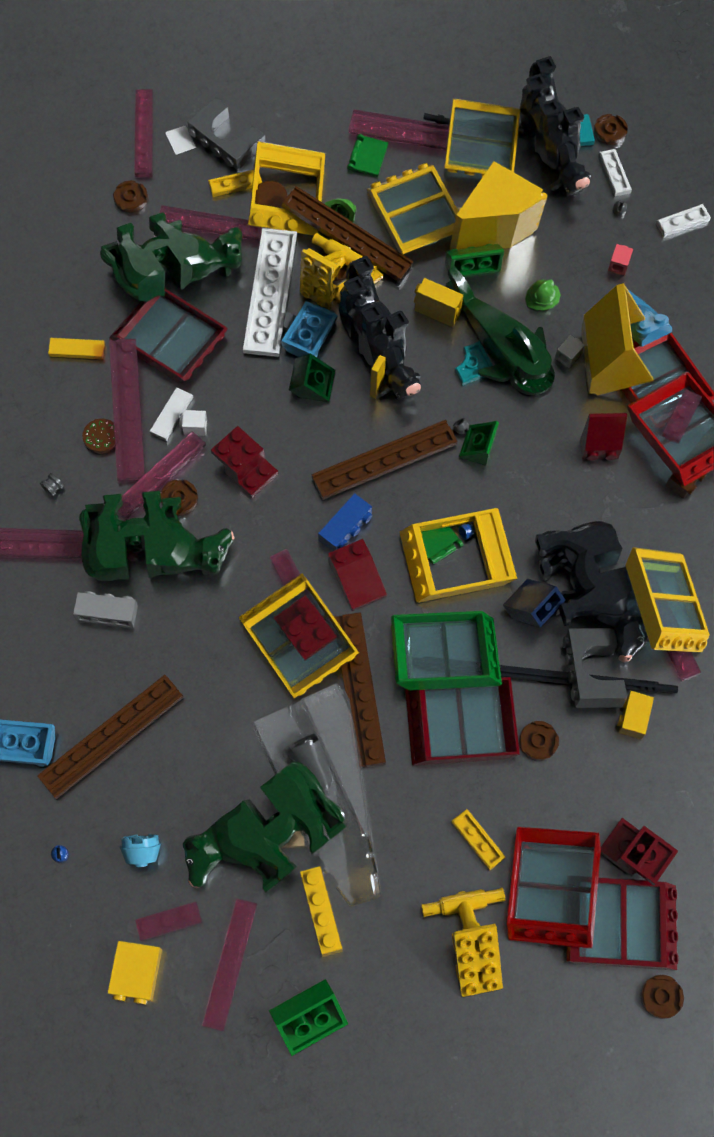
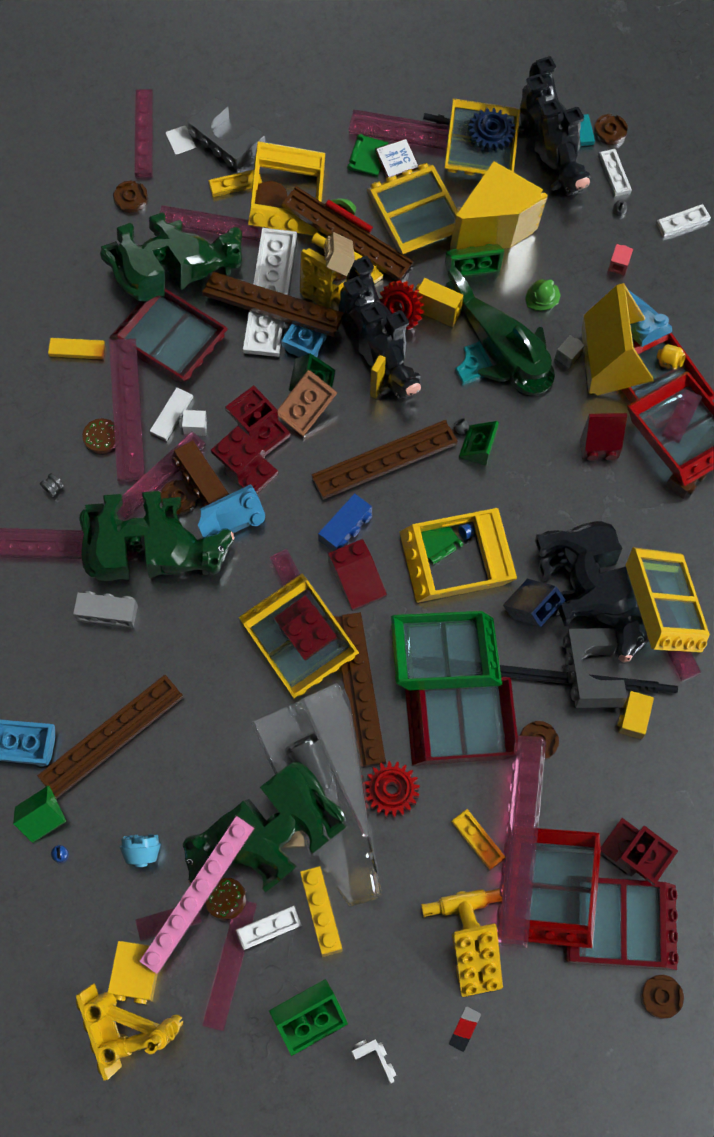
(38, 815): none -> green slope
(106, 1043): none -> yellow plate
(196, 895): none -> bright pink plate
(198, 473): none -> reddish brown brick
(227, 899): none -> reddish brown tile
(232, 512): none -> dark azure slope
(258, 419): none -> dark red bracket
(268, 928): none -> white tile
(273, 304): none -> reddish brown plate
(306, 402): none -> nougat tile
(339, 253): none -> tan brick
(349, 216): none -> red bar
(364, 1048): none -> white bracket
(391, 802): none -> red gear
(396, 158): none -> white tile
(400, 293): none -> red gear
(465, 1029): none -> sticker
(491, 130): none -> dark blue gear
(522, 842): none -> clear pink brick
(671, 357): none -> yellow head

